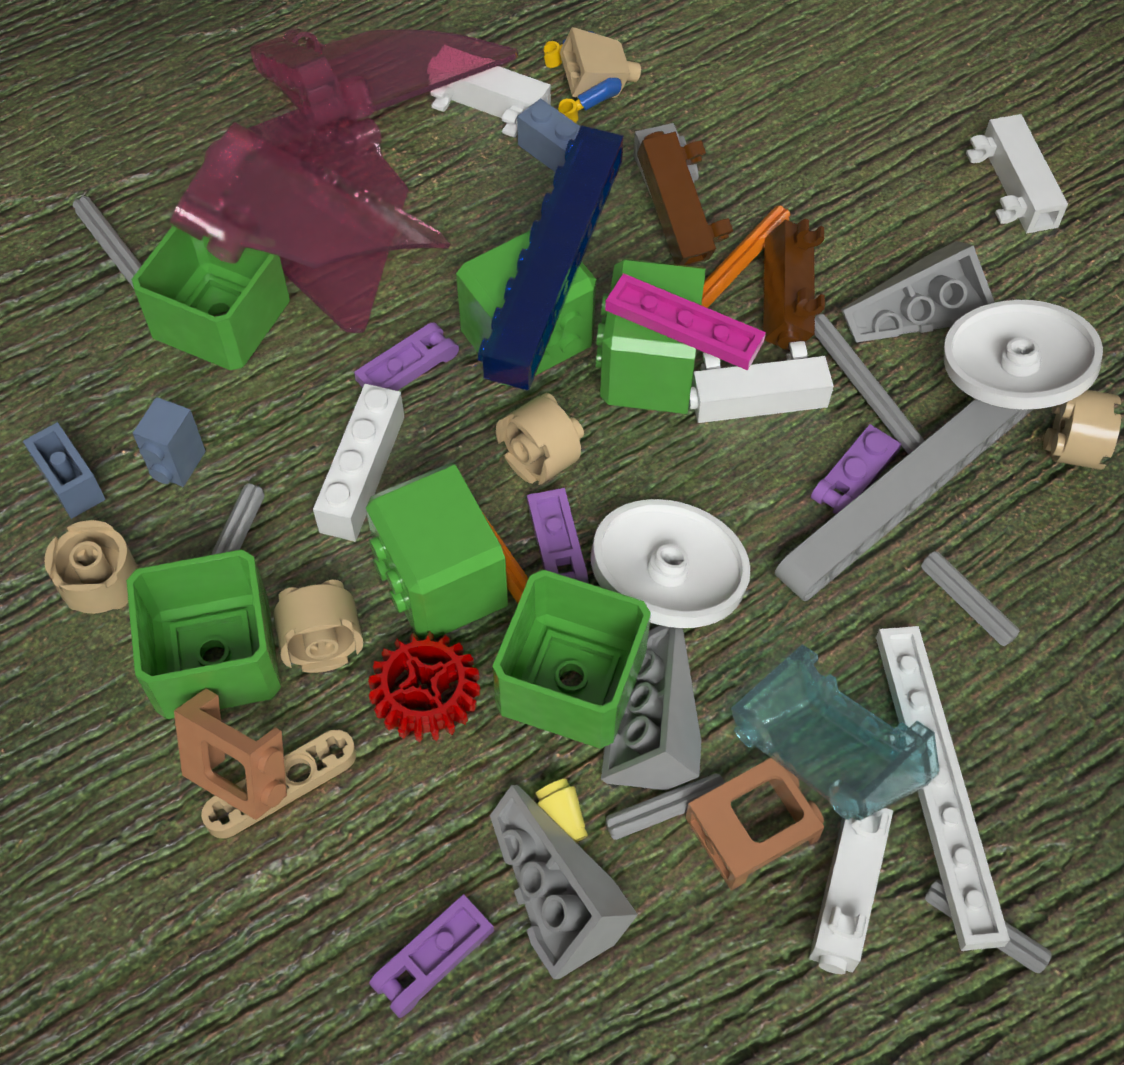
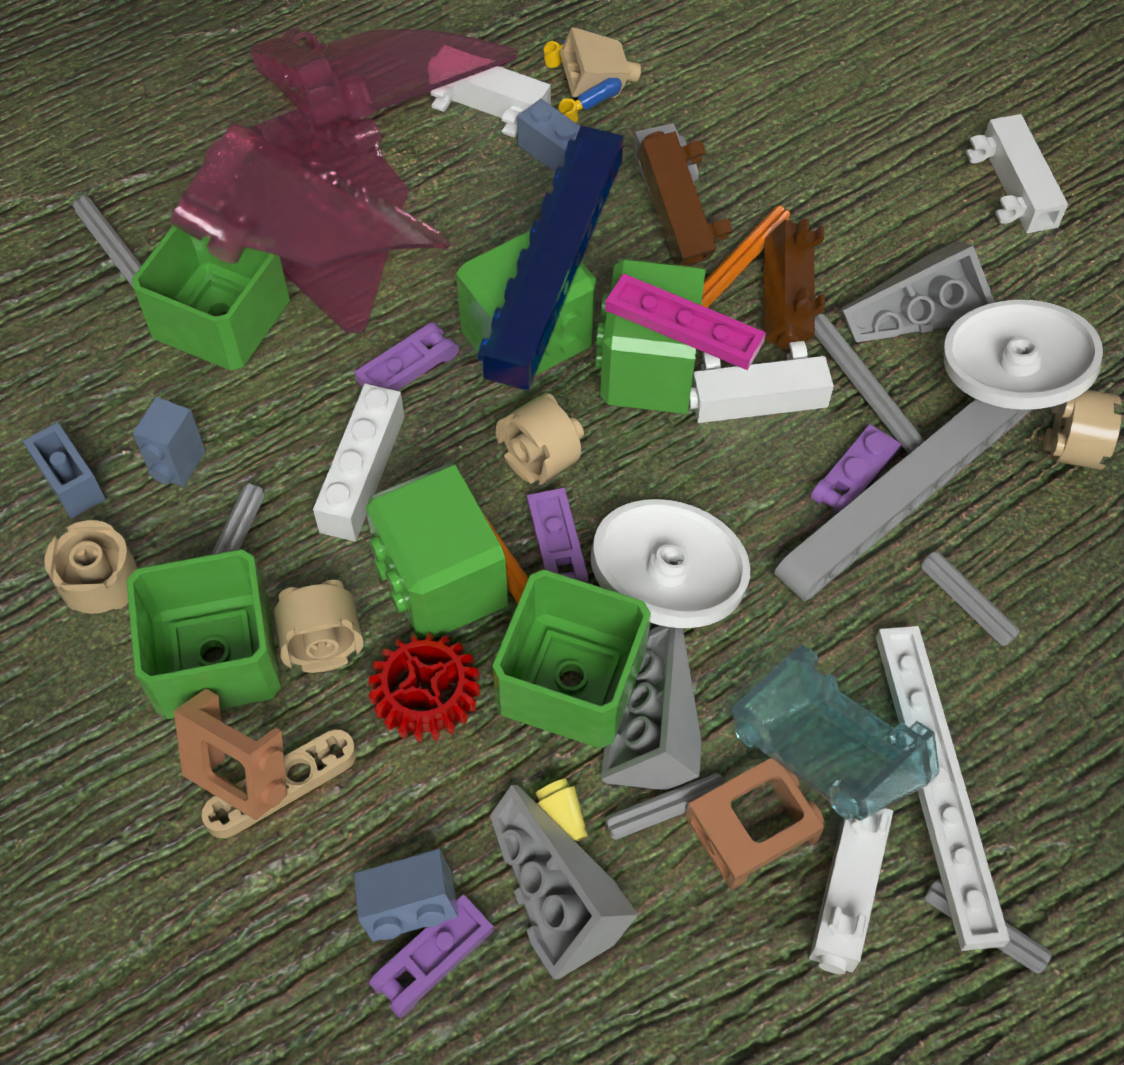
(405, 895): none -> sand blue brick

